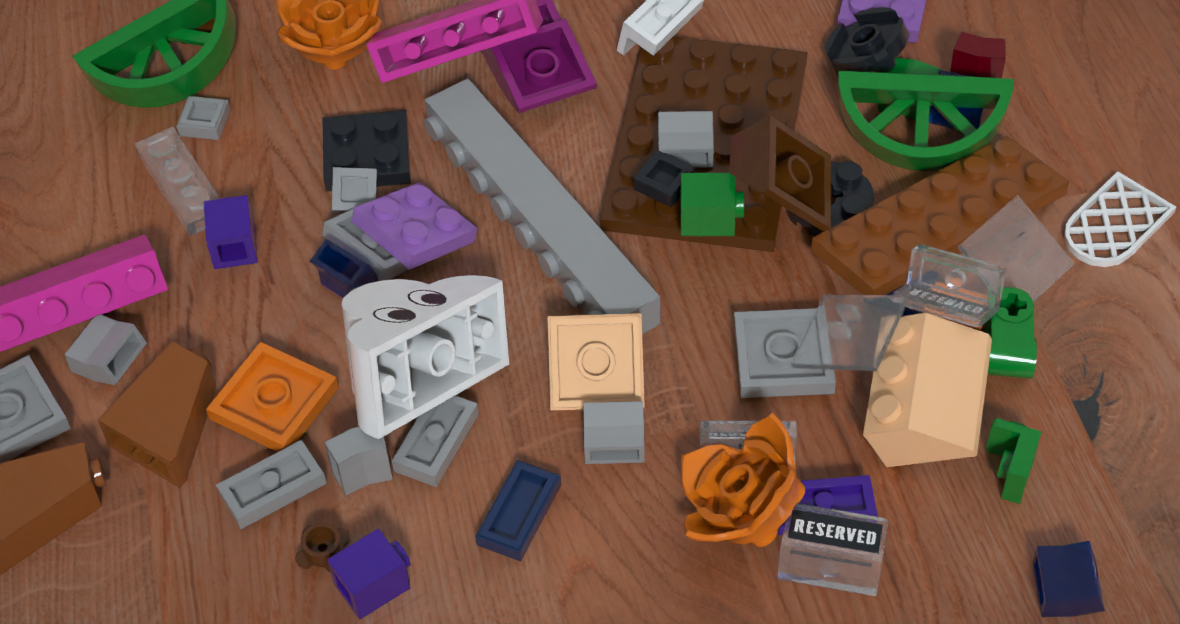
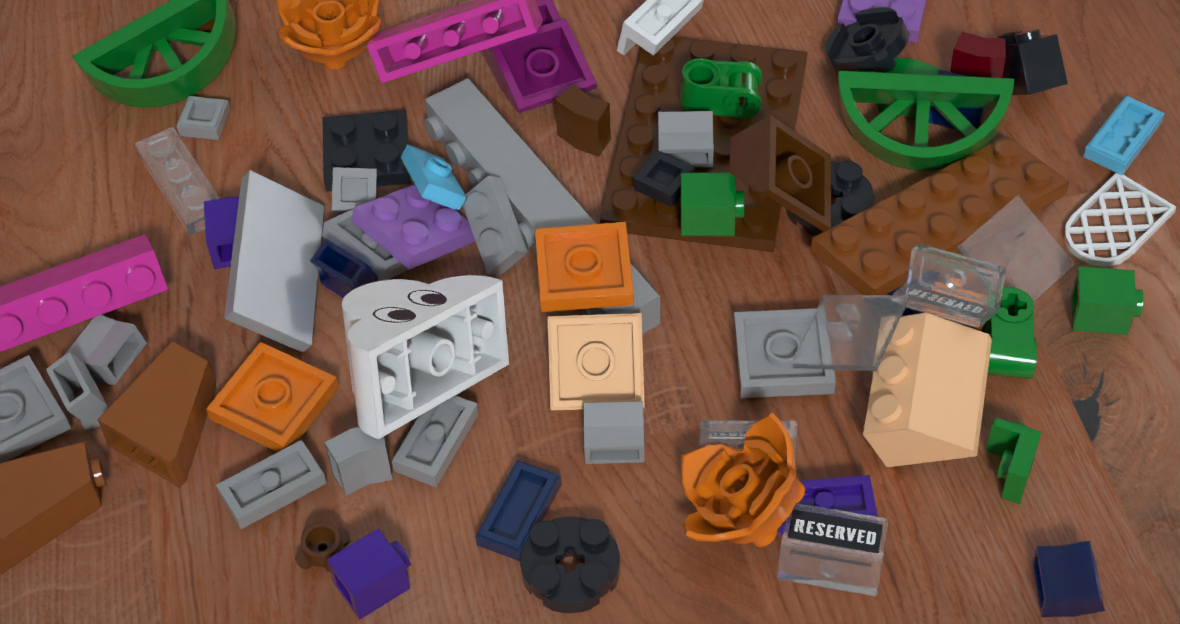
(70, 377): none -> light grey piece
(271, 269): none -> light grey tile
(433, 177): none -> medium azure plate
(494, 226): none -> light grey plate
(563, 538): none -> black plate
(583, 121): none -> reddish brown piece
(584, 267): none -> orange plate
(718, 87): none -> green piece
(1033, 61): none -> black slope
(1105, 300): none -> green brick
(1123, 135): none -> medium azure plate

